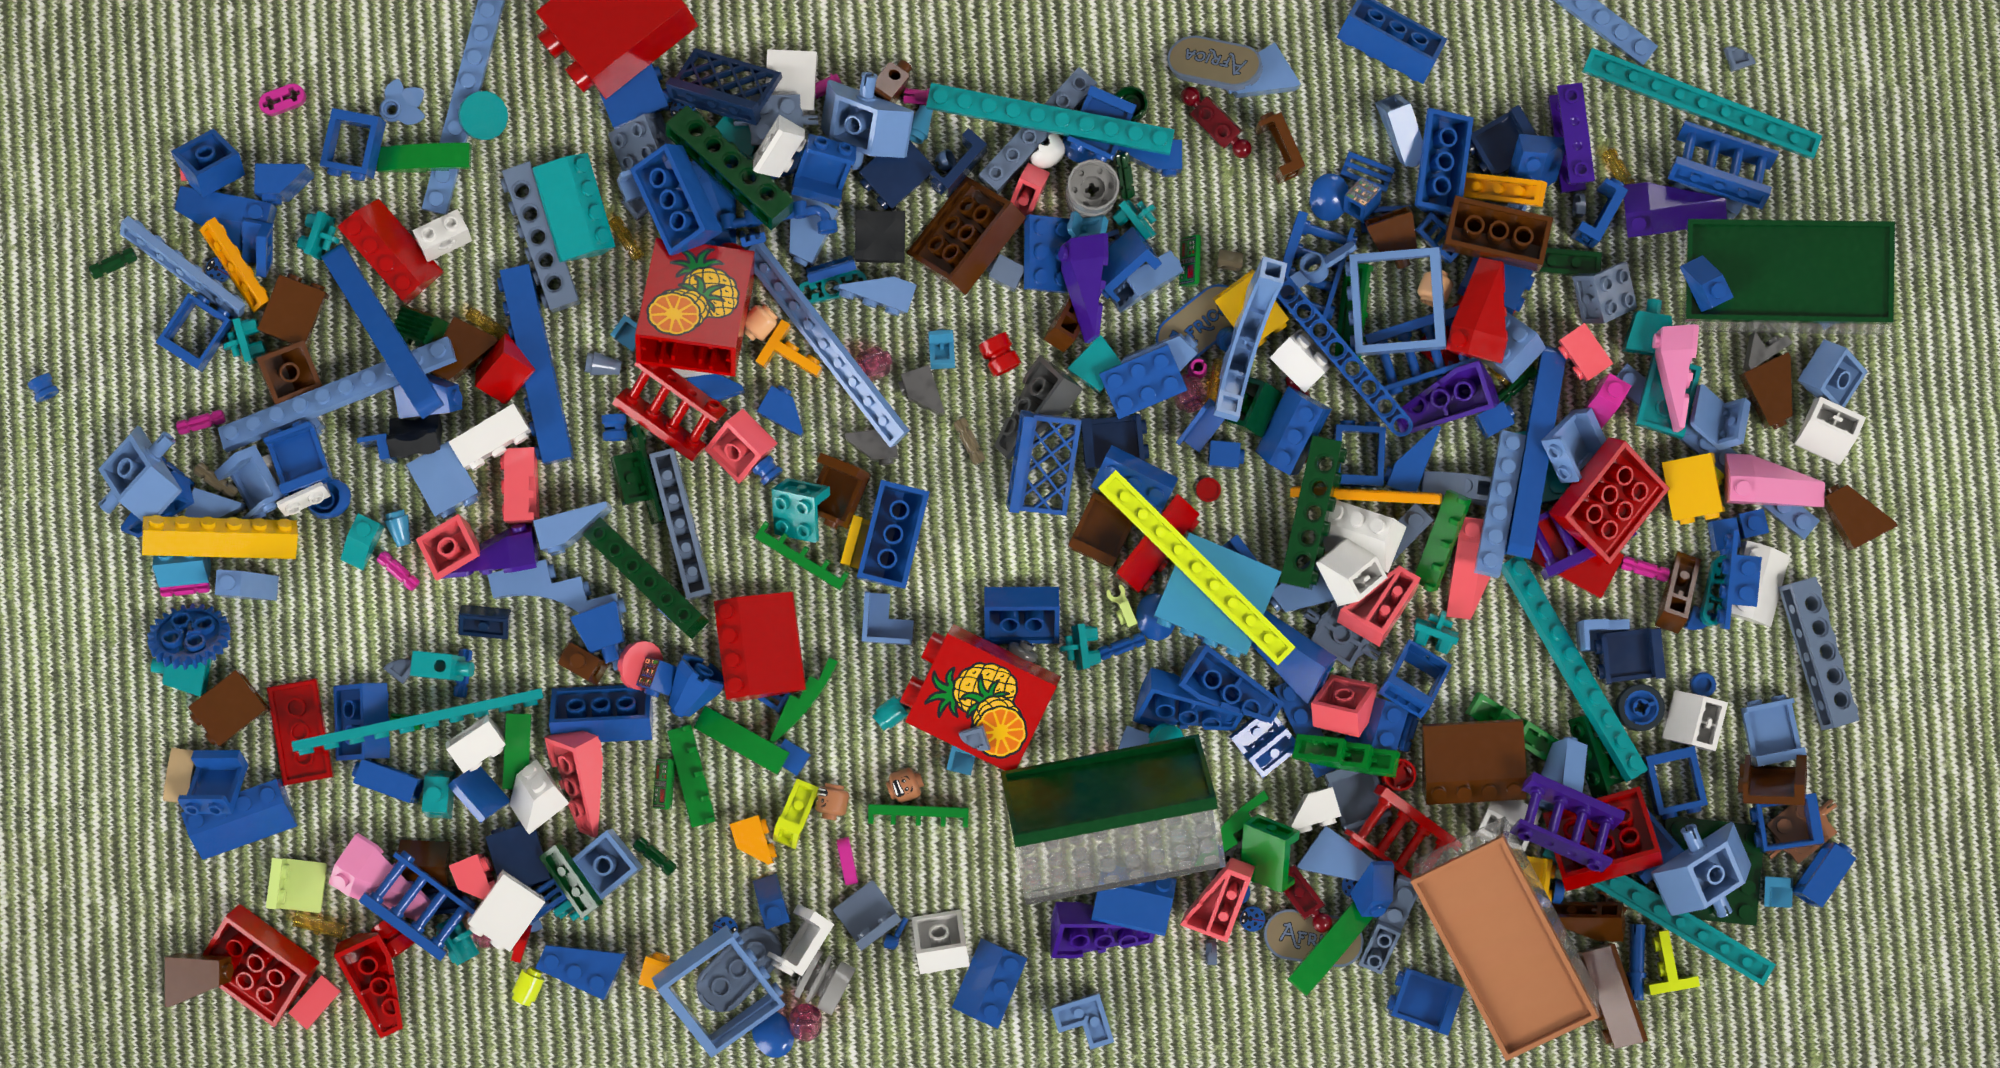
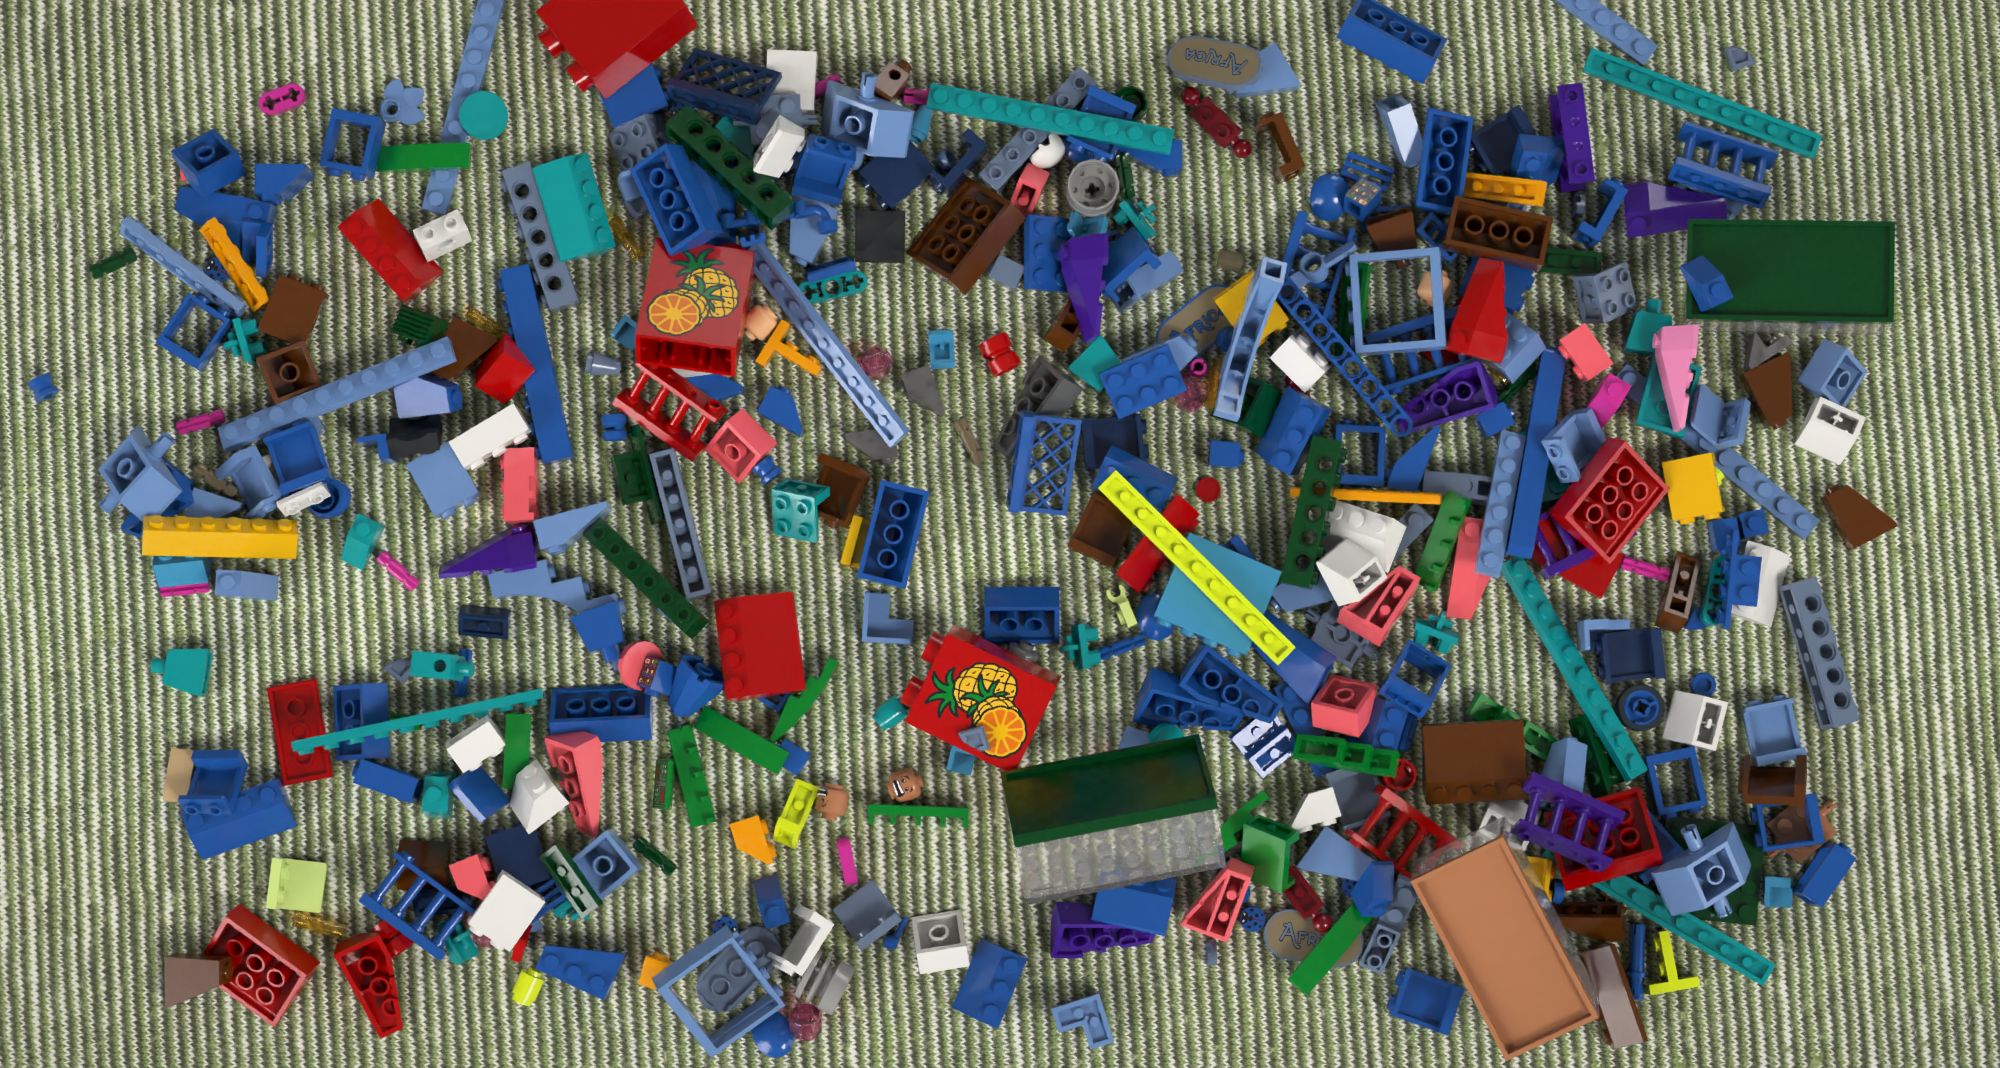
(189, 636): blue gear -> none
(228, 708): reddish brown panel -> none
(314, 1002): coral tile -> none
(320, 236): teal hips -> none
(365, 868): bright pink wedge -> none
(382, 331): blue beam -> none
(398, 526): dark azure cone -> none
(449, 546): coral slope -> none
(582, 663): reddish brown torso -> none
(799, 558): green hinge -> none
(885, 292): medium blue slope -> none
(1190, 261): slope -> none
(1201, 427): blue panel -> none
(1617, 166): clear yellow axle -> none
(1766, 483): bright pink wedge -> none

